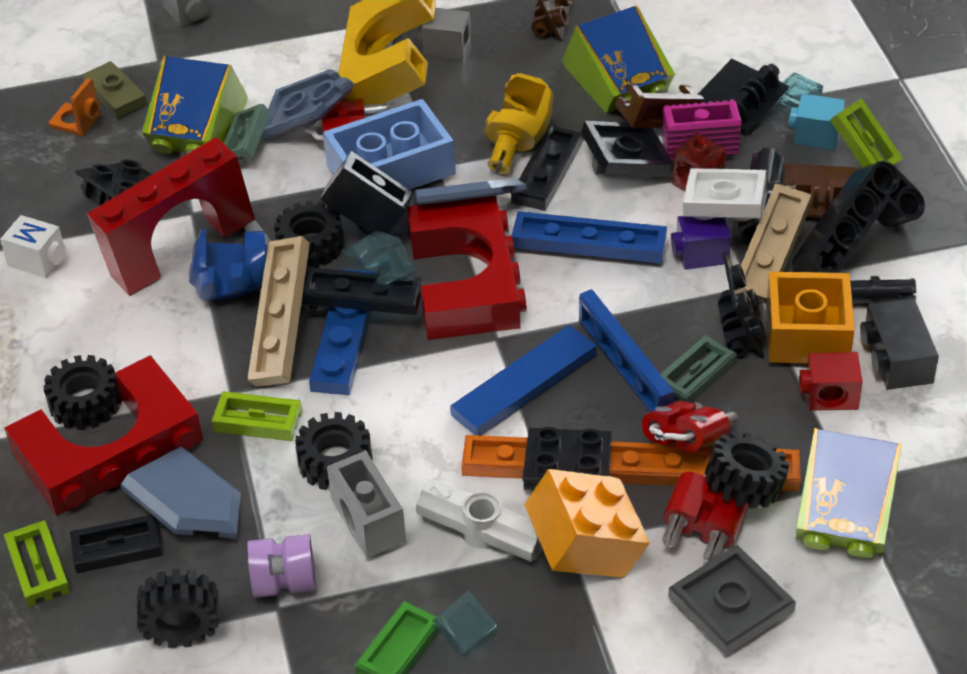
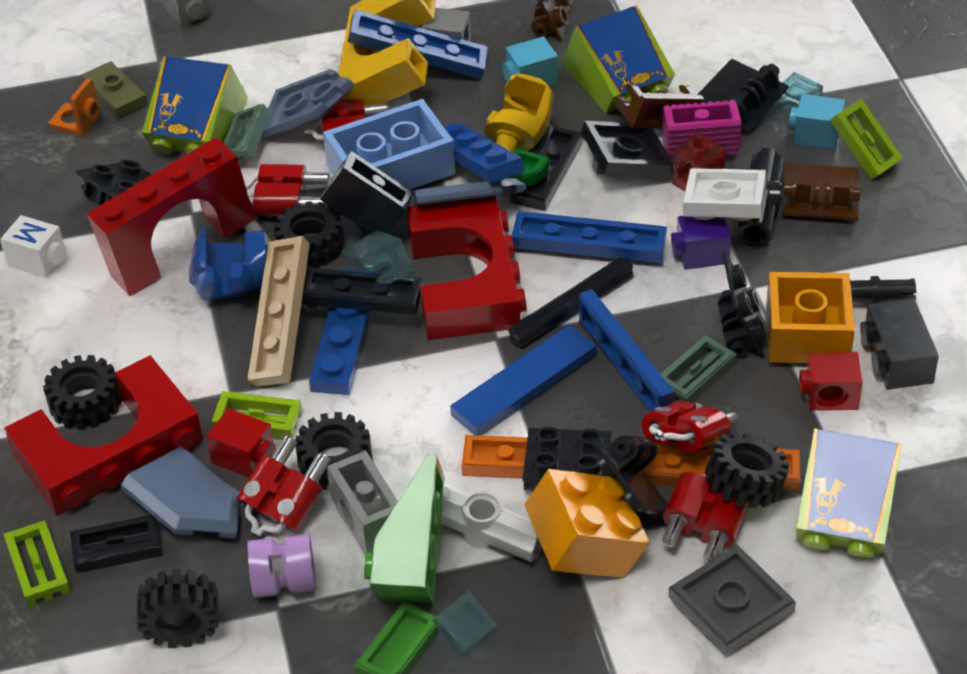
(239, 442): none -> red brick
(281, 187): none -> red piece
(282, 492): none -> red piece
(408, 543): none -> slope
(437, 48): none -> blue plate
(483, 155): none -> blue plate
(533, 59): none -> medium azure brick
(534, 167): none -> green tile
(568, 302): none -> black axle
(626, 460): none -> black hinge
(775, 236): tan piece -> none
(868, 195): black beam -> none

